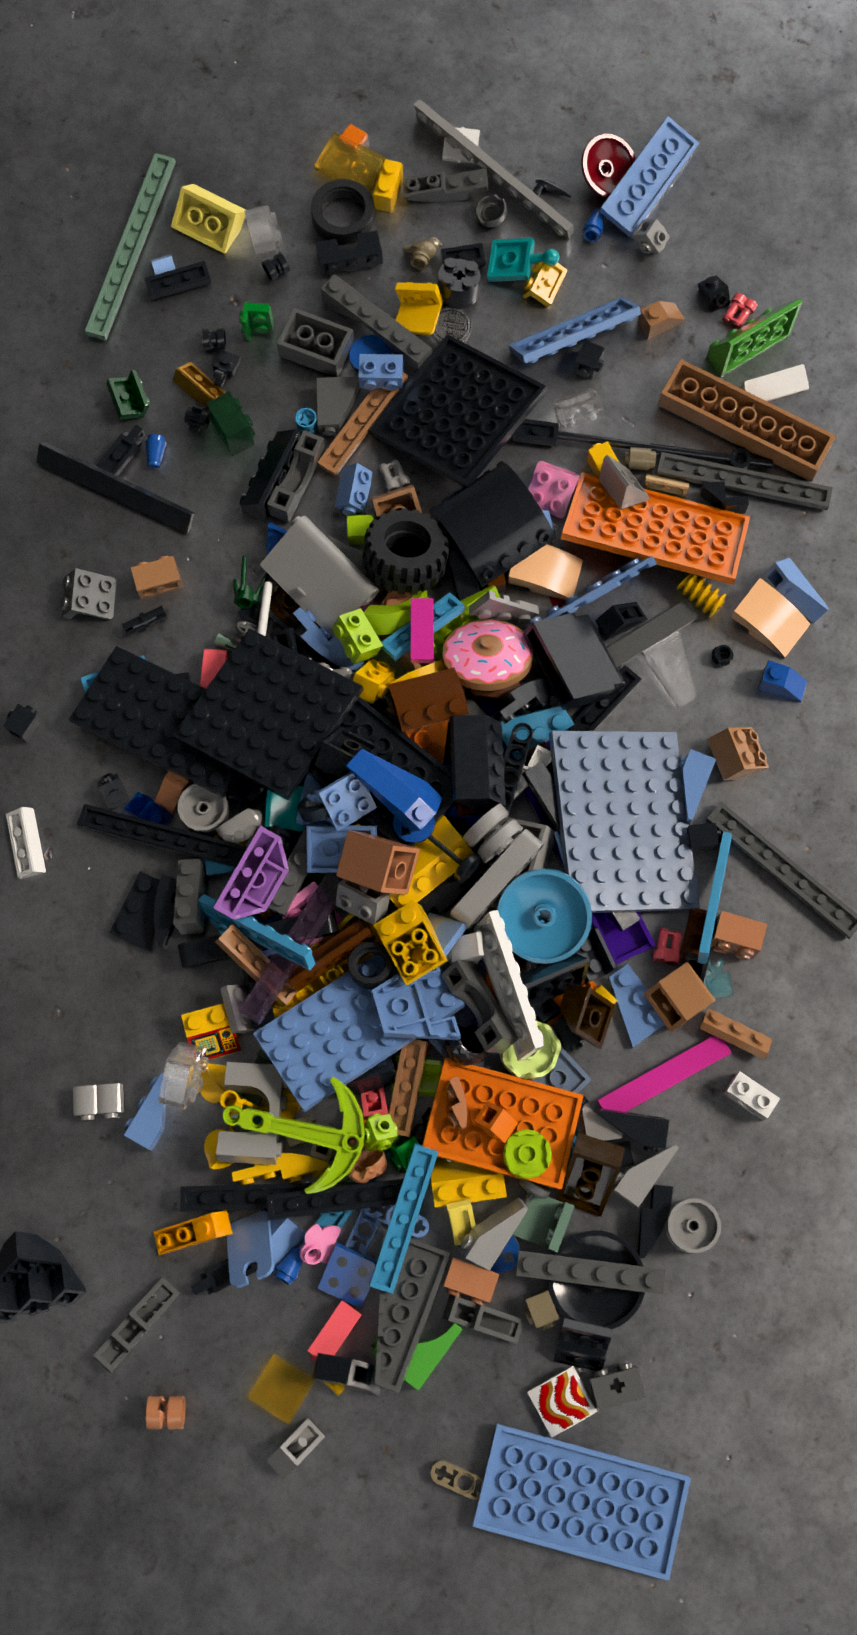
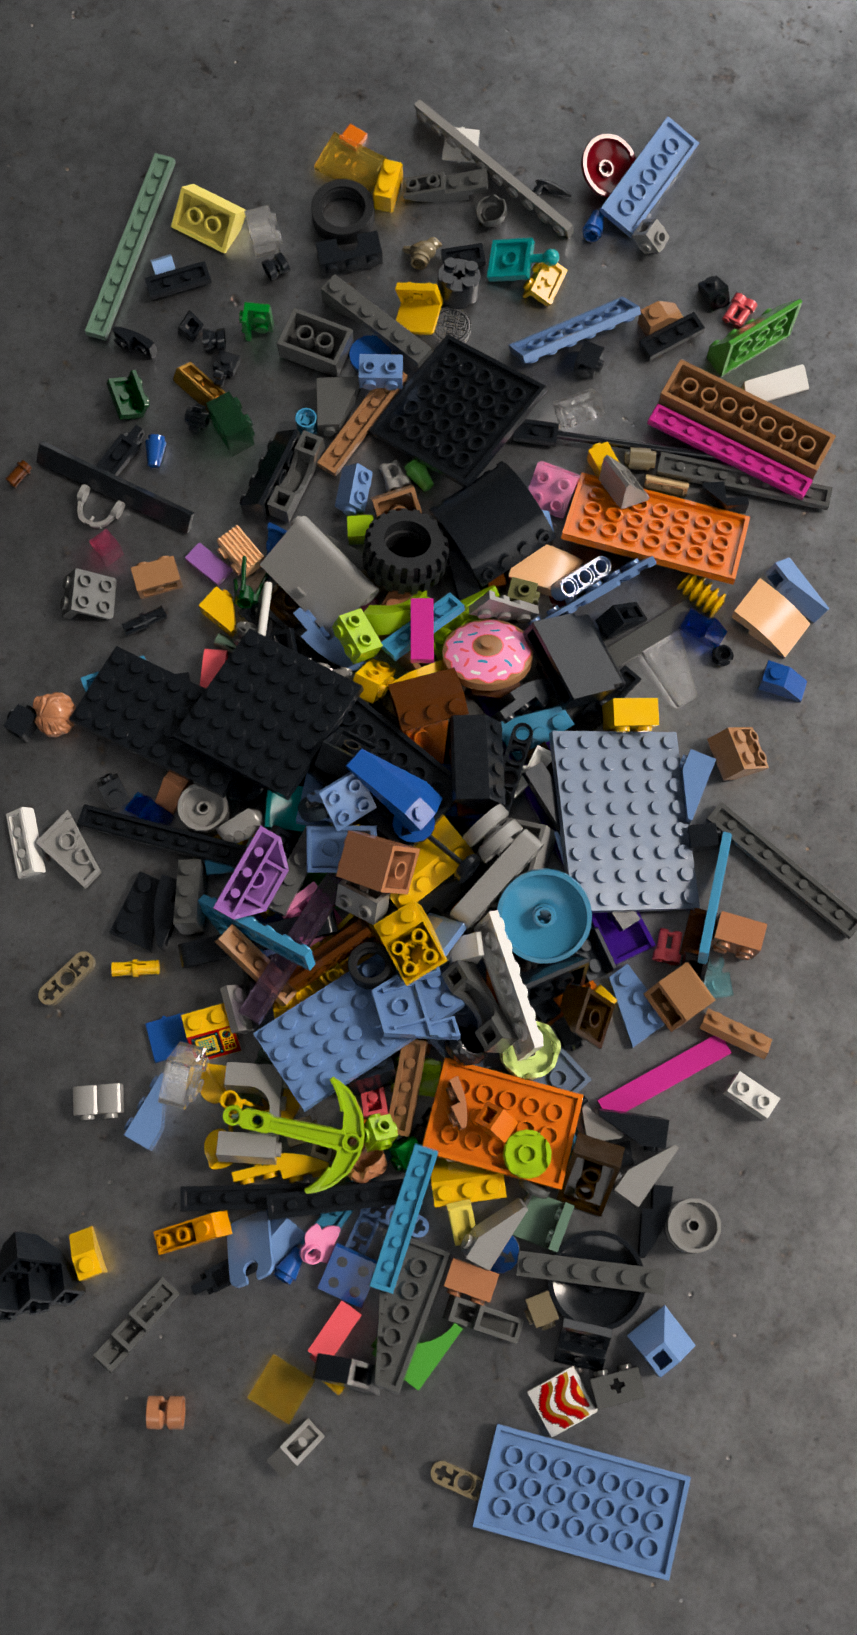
(18, 473): none -> reddish brown pin
(53, 713): none -> nougat hair
(68, 848): none -> light grey wing
(75, 961): none -> dark tan beam
(86, 1254): none -> yellow slope
(106, 547): none -> clear pink brick
(115, 513): none -> light grey piece
(131, 339): none -> black slope
(135, 968): none -> yellow pin
(165, 1036): none -> blue piece
(190, 326): none -> black slope
(208, 564): none -> medium lavender tile
(220, 609): none -> yellow slope
(236, 545): none -> light nougat brick
(419, 474): none -> bright green cone
(523, 591): none -> olive brick
(574, 584): none -> medium blue beam
(630, 714): none -> yellow brick
(661, 1341): none -> medium blue slope
(671, 336): none -> black plate
(703, 629): none -> clear blue slope
(729, 451): none -> dark pink tile

